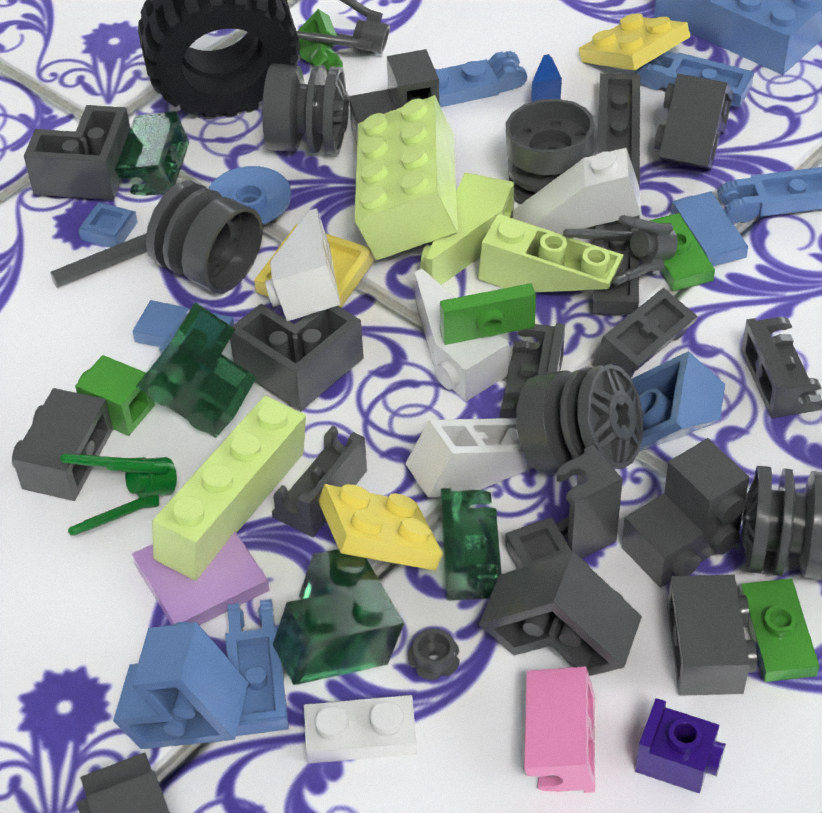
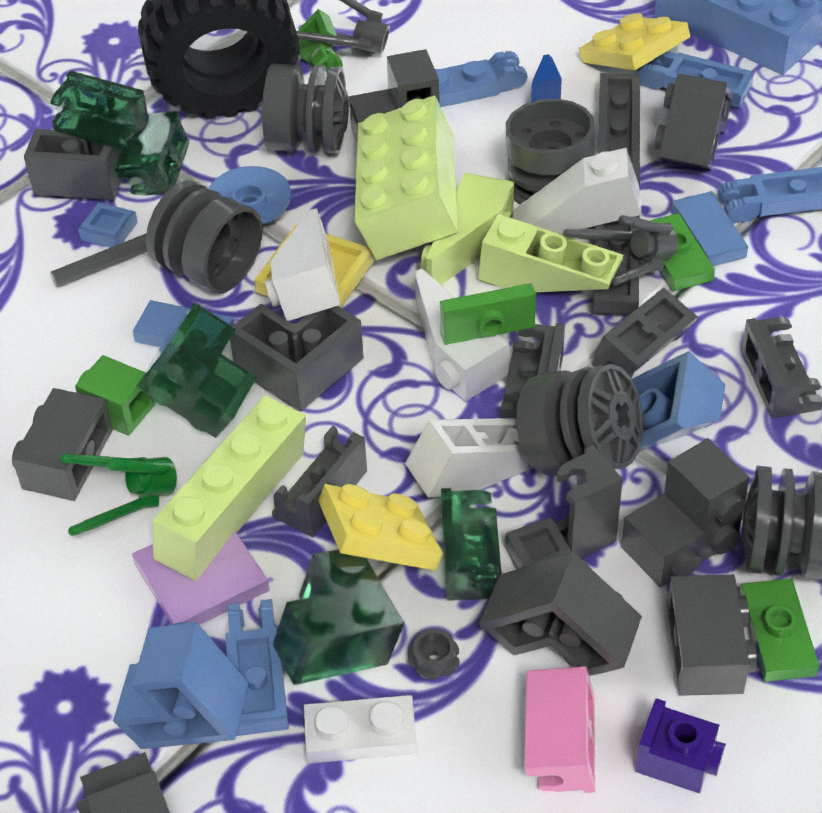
(100, 111): none -> clear green hinge

